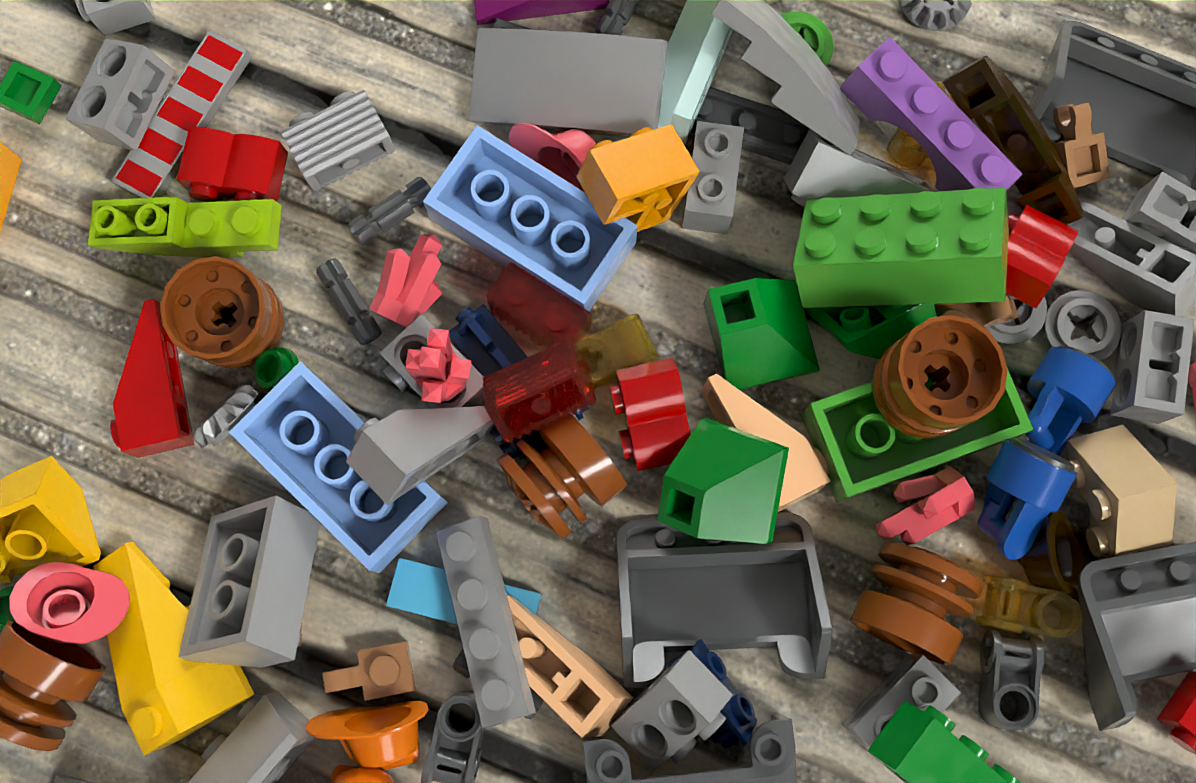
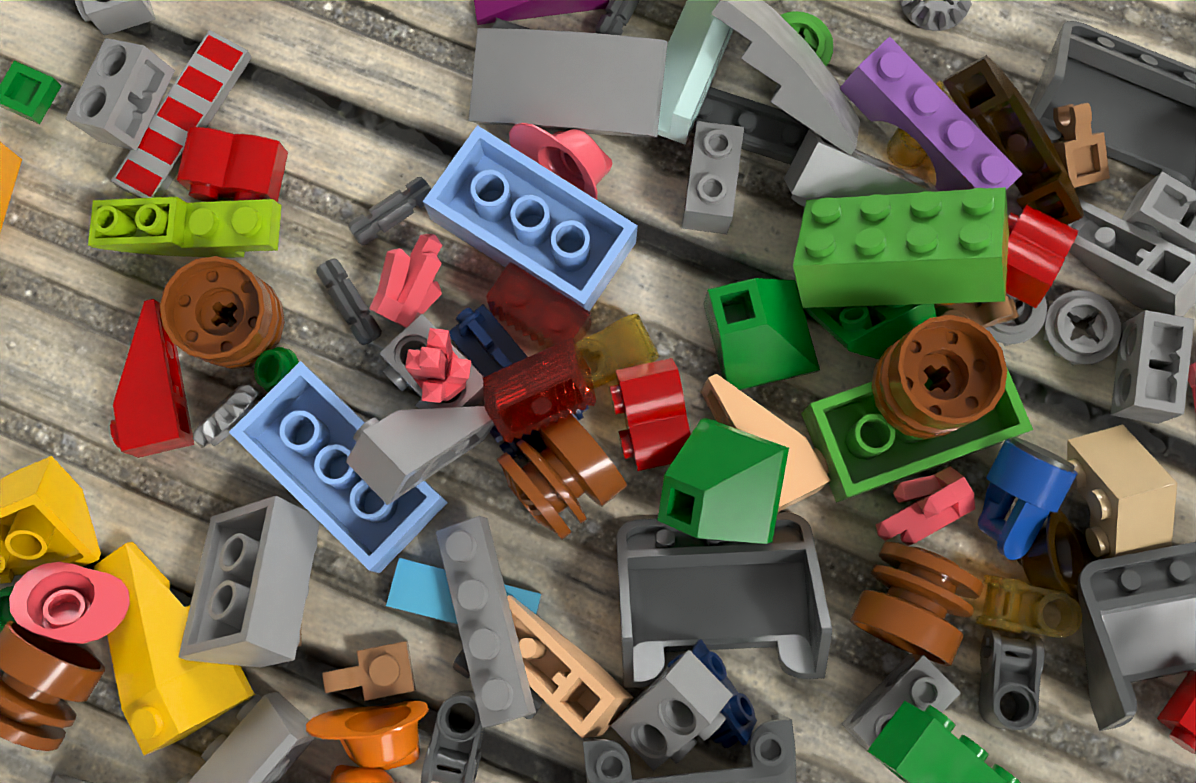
(337, 139): light grey brick -> none
(638, 176): light orange brick -> none
(1068, 391): blue piece -> none

